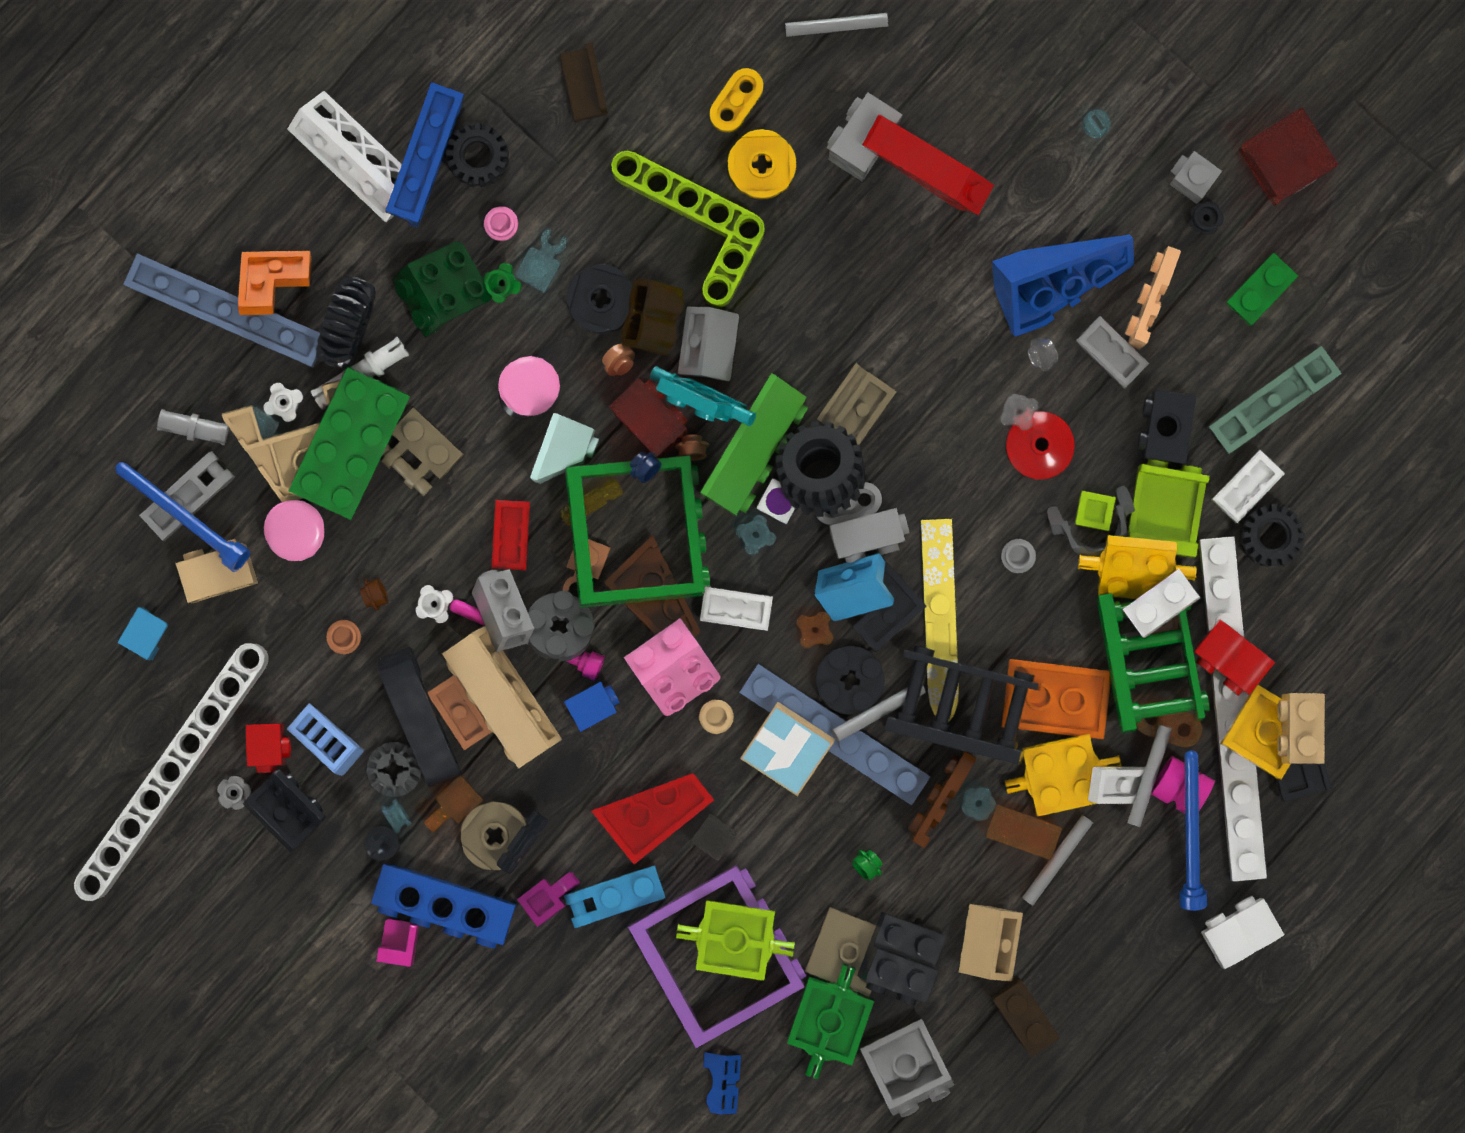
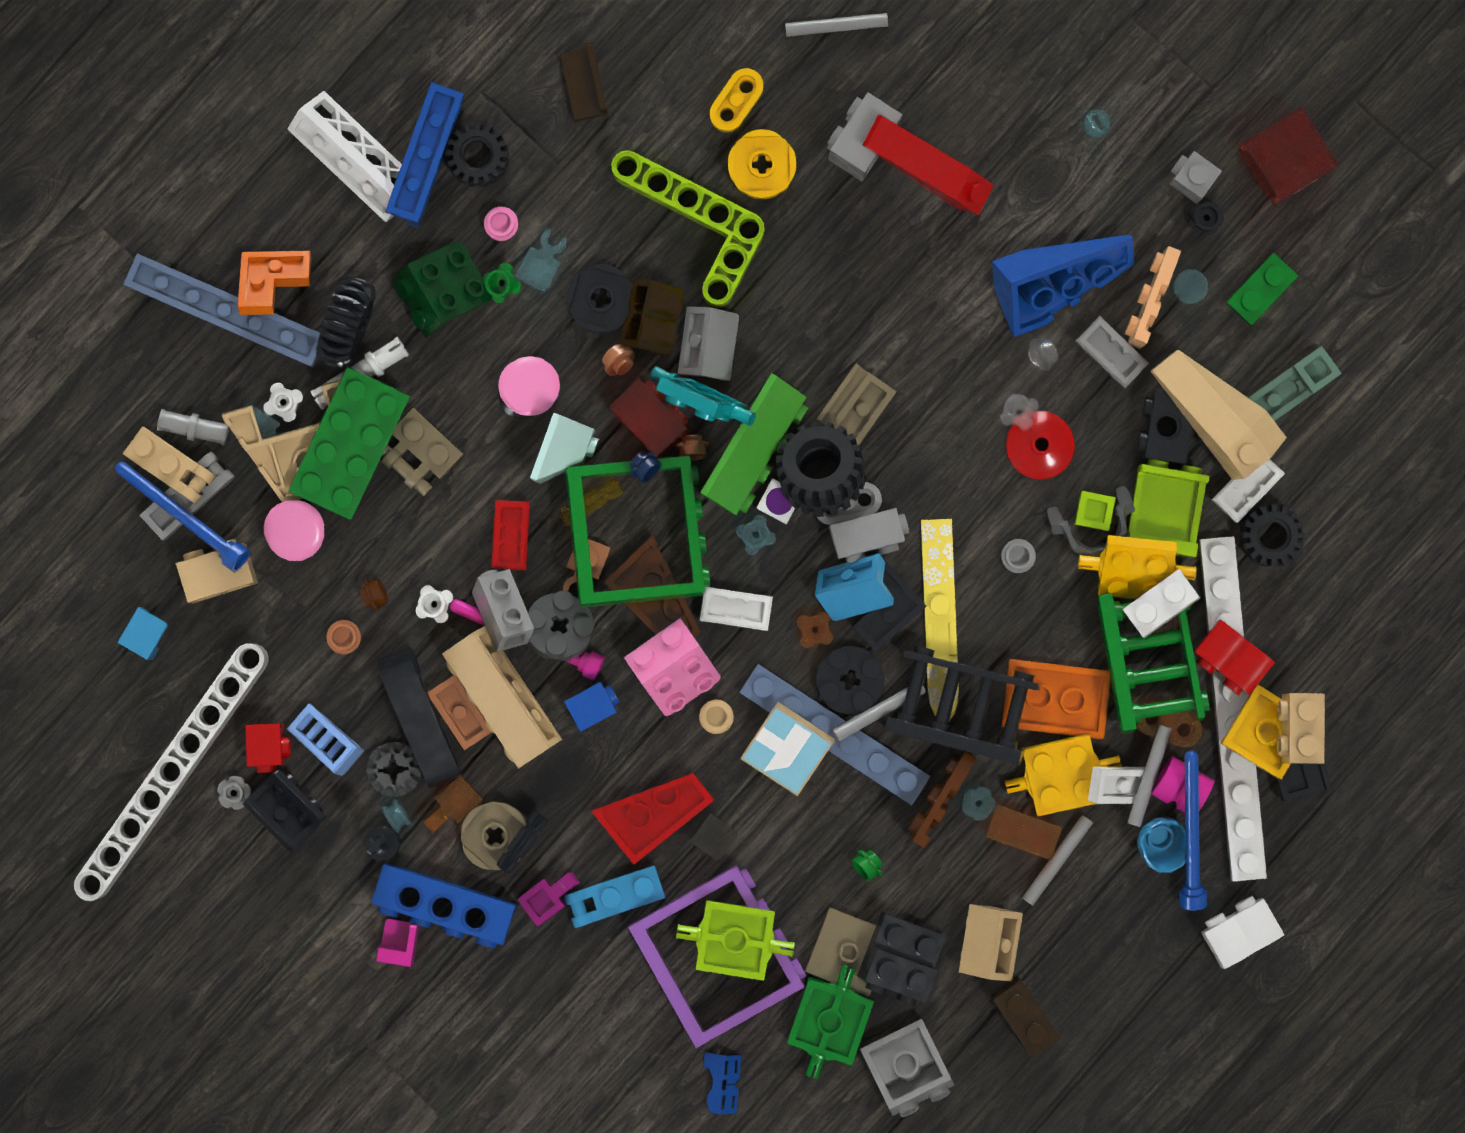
(168, 464): none -> tan plate
(1162, 844): none -> dark azure hair
(1190, 286): none -> clear light blue plate
(1227, 421): none -> tan wedge

